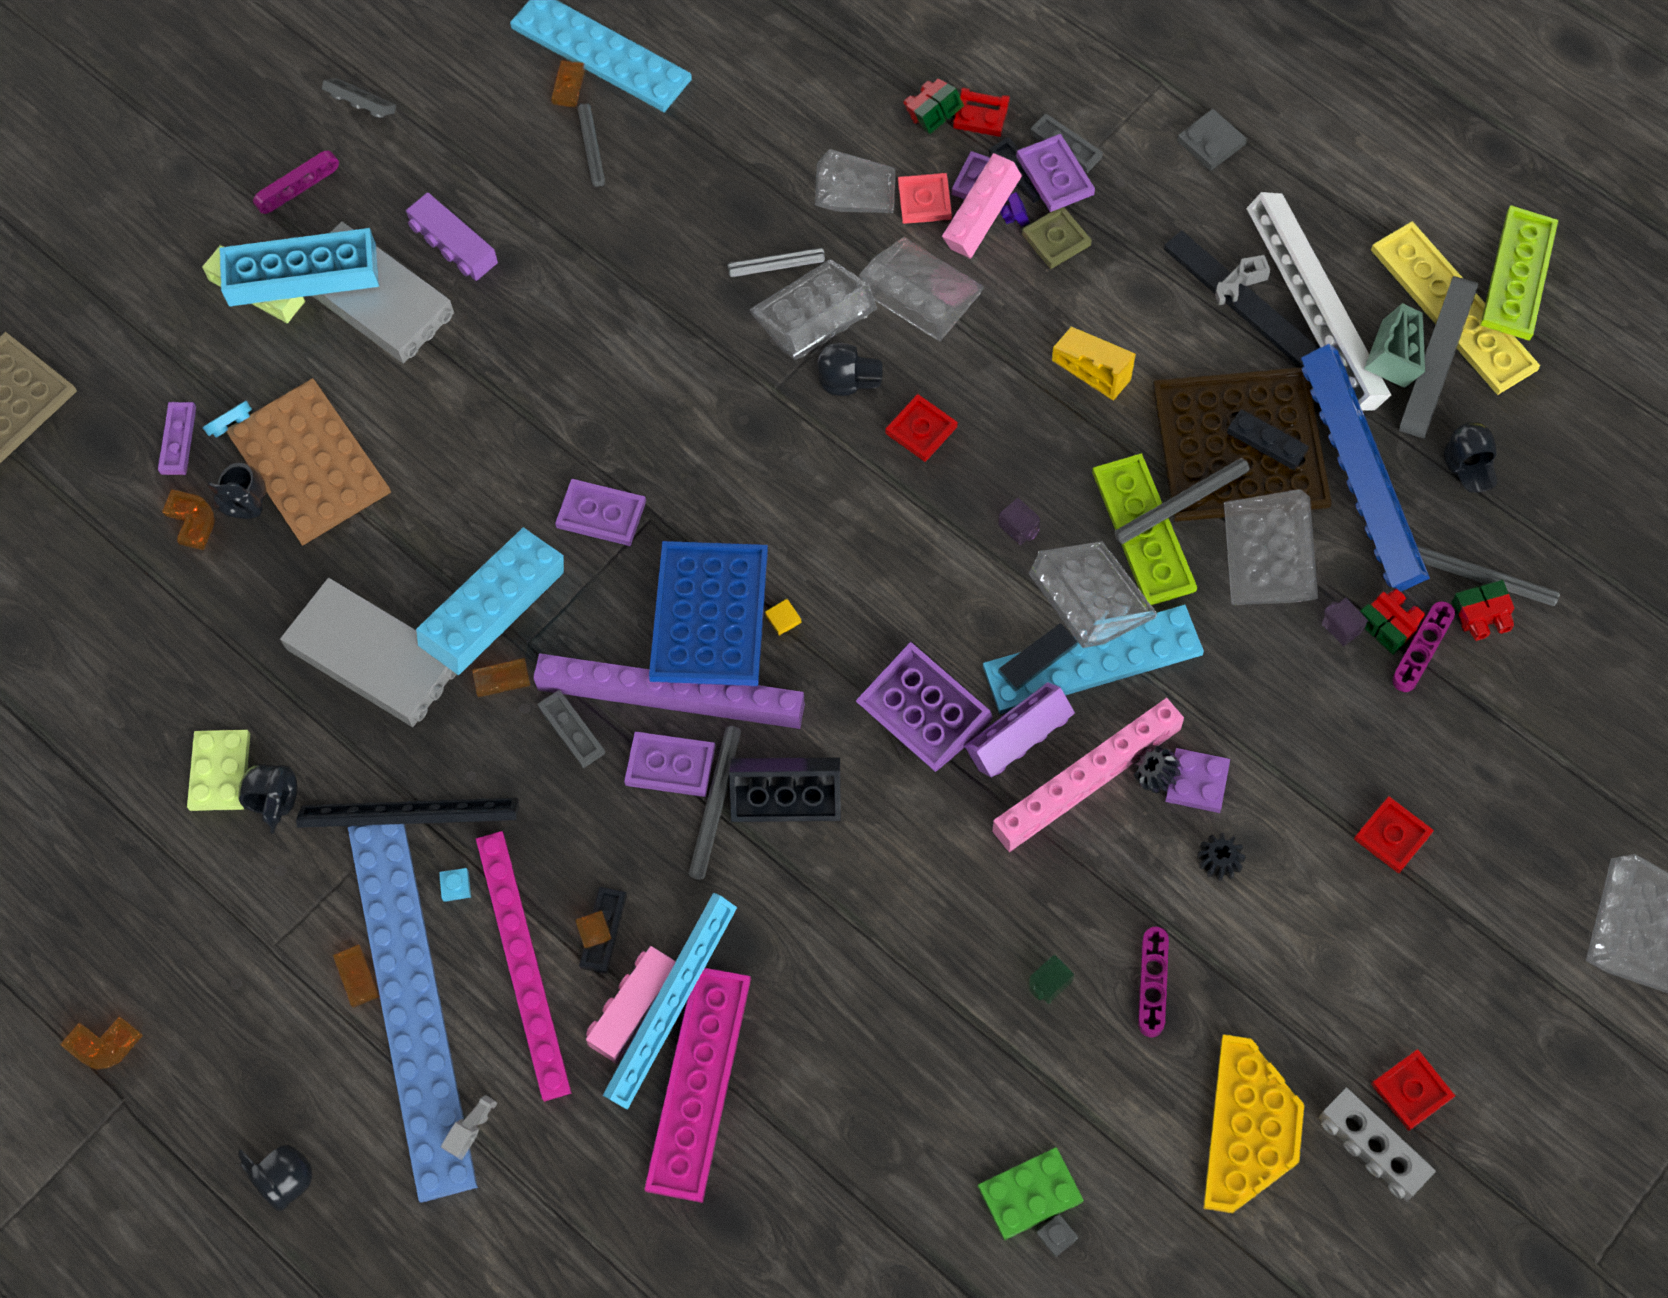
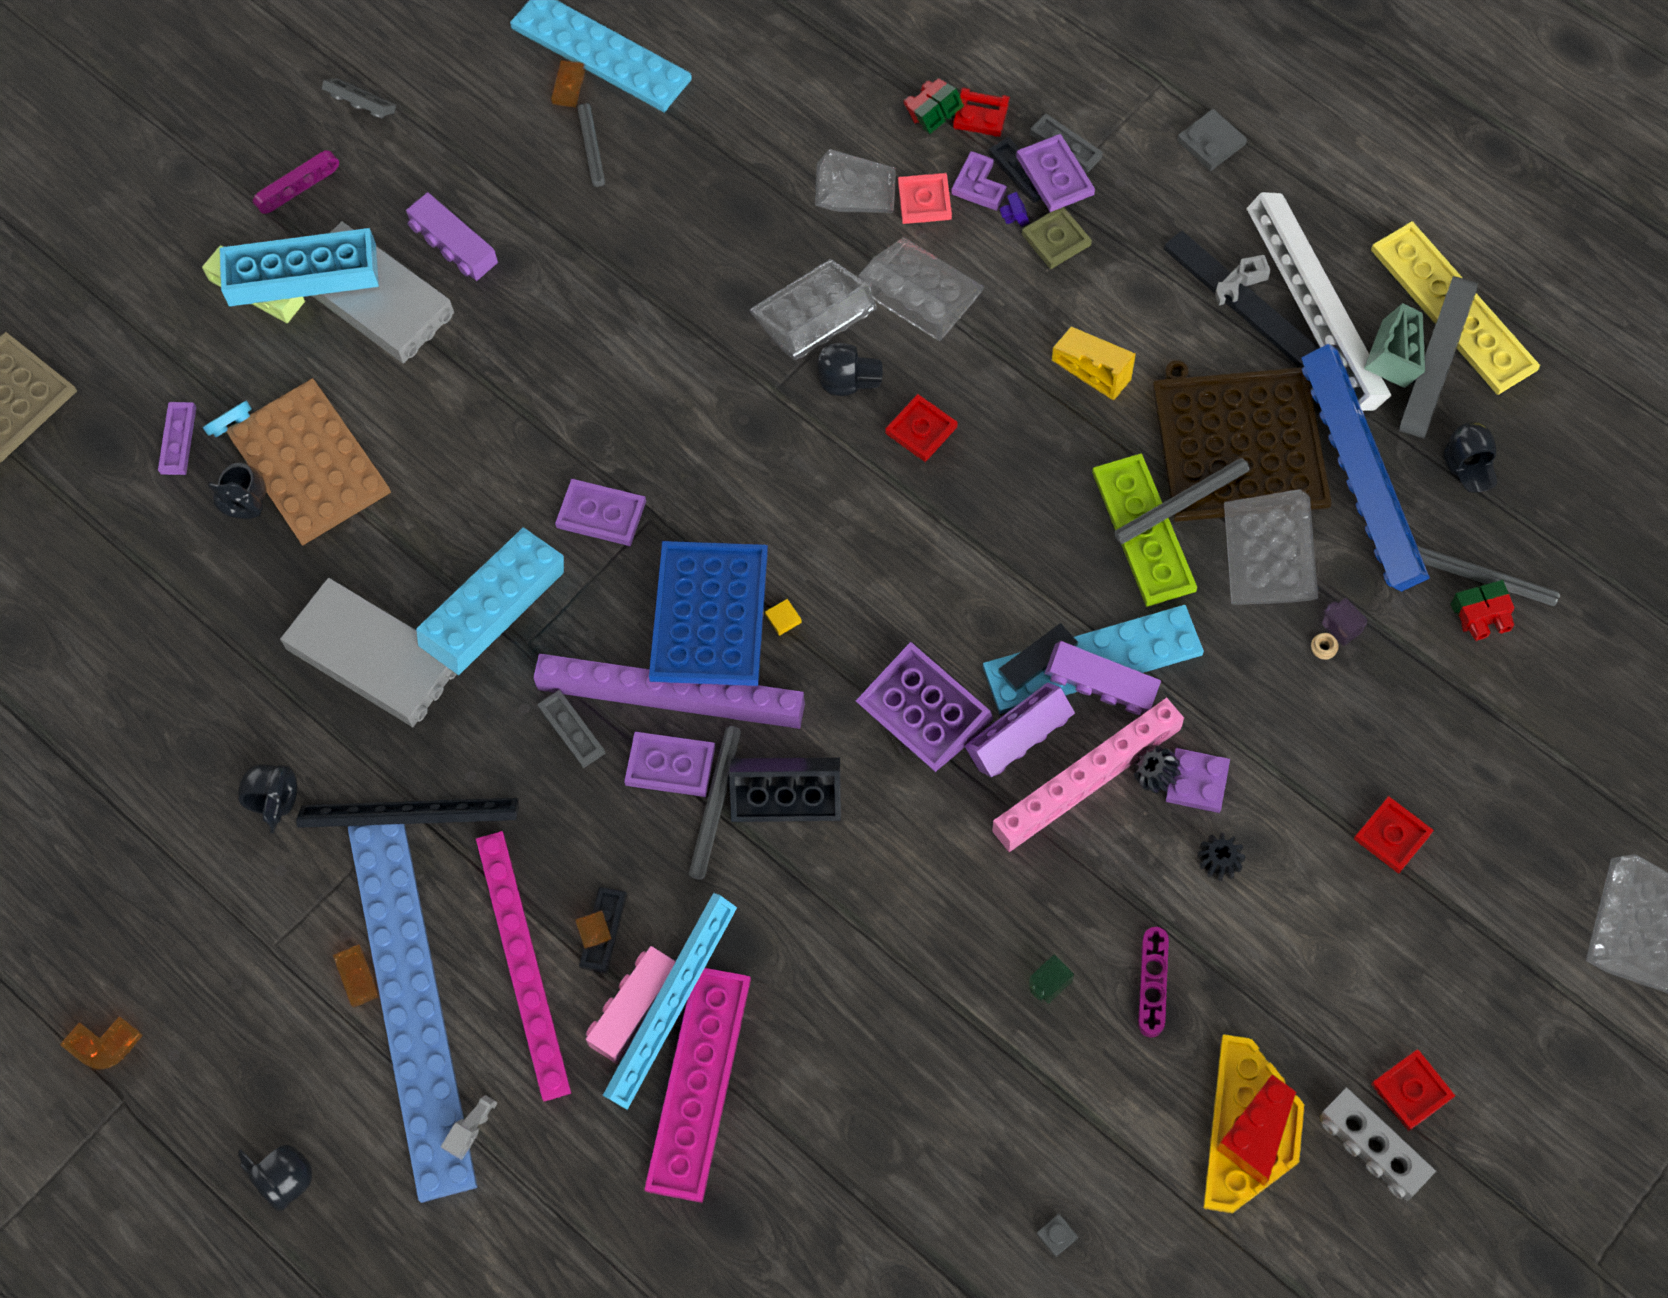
(195, 513): clear orange plate -> none
(217, 769): yellowish green plate -> none
(455, 884): medium azure plate -> none
(501, 677): clear orange plate -> none
(776, 262): axle -> none
(982, 205): bright pink brick -> none
(1019, 522): clear purple brick -> none
(1030, 1193): bright green plate -> none
(1090, 592): clear slope -> none
(1102, 677): none -> medium lavender brick
(1176, 365): none -> dark brown bush
(1259, 1130): none -> red wedge
(1267, 439): black plate -> none
(1328, 640): none -> tan plate
(1391, 621): hips -> none
(1425, 647): magenta beam -> none
(1519, 273): lime plate -> none

